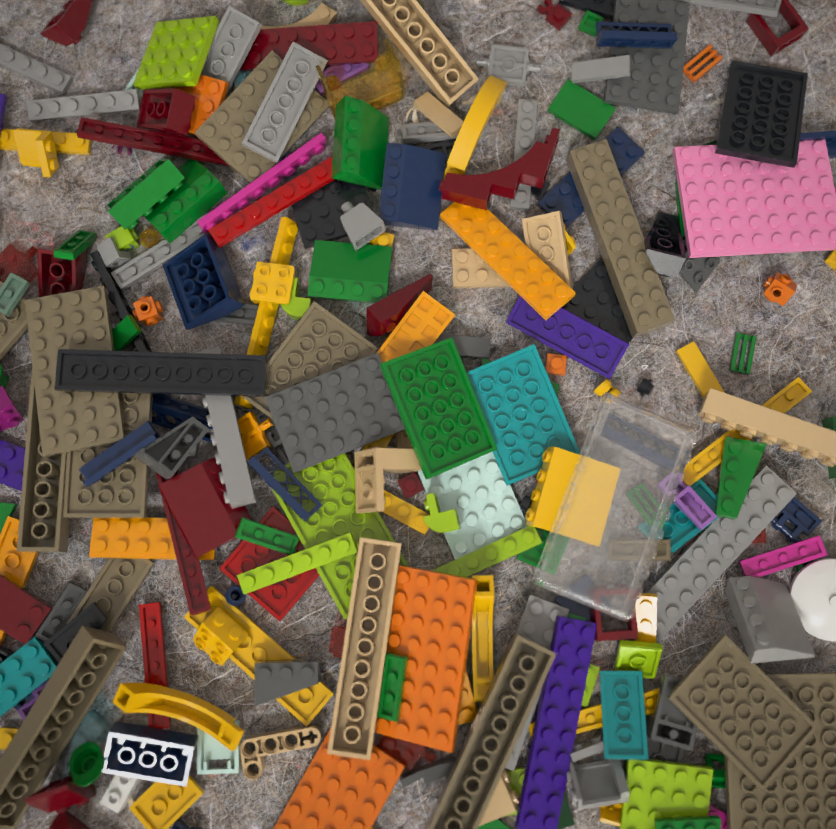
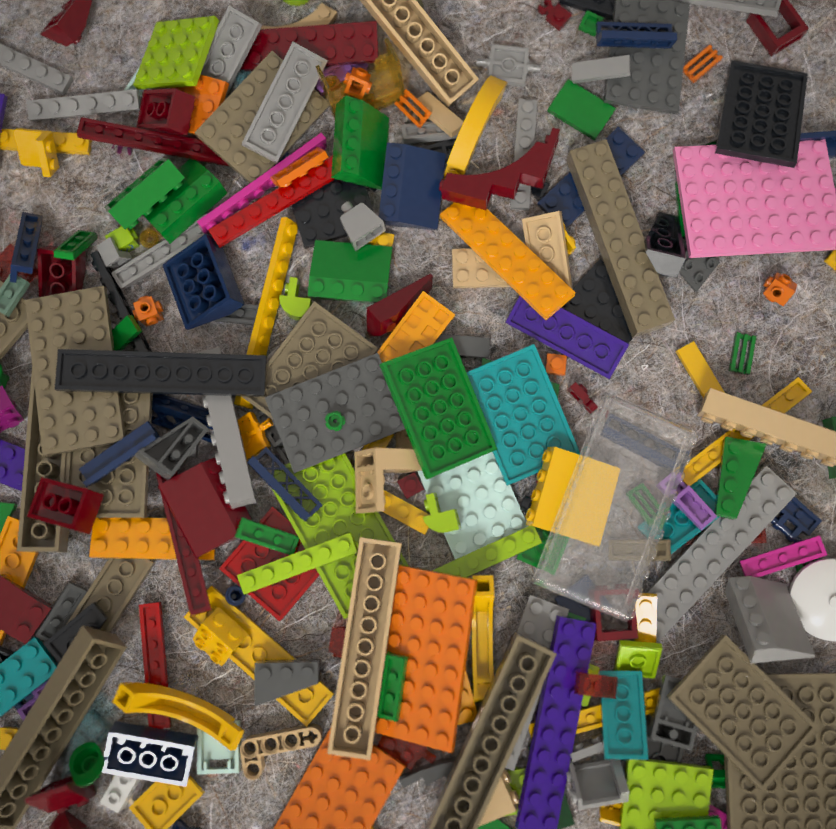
(26, 245): none -> dark blue fence
(65, 505): none -> dark red slope
(272, 283): yellow bracket -> none
(299, 167): none -> orange plate
(335, 426): none -> green plate
(357, 83): none -> orange brick
(403, 99): none -> orange tile
(580, 394): none -> dark red plate
(595, 685): none -> clear red plate
(605, 387): yellow wheel -> none
(645, 387): black plate -> none

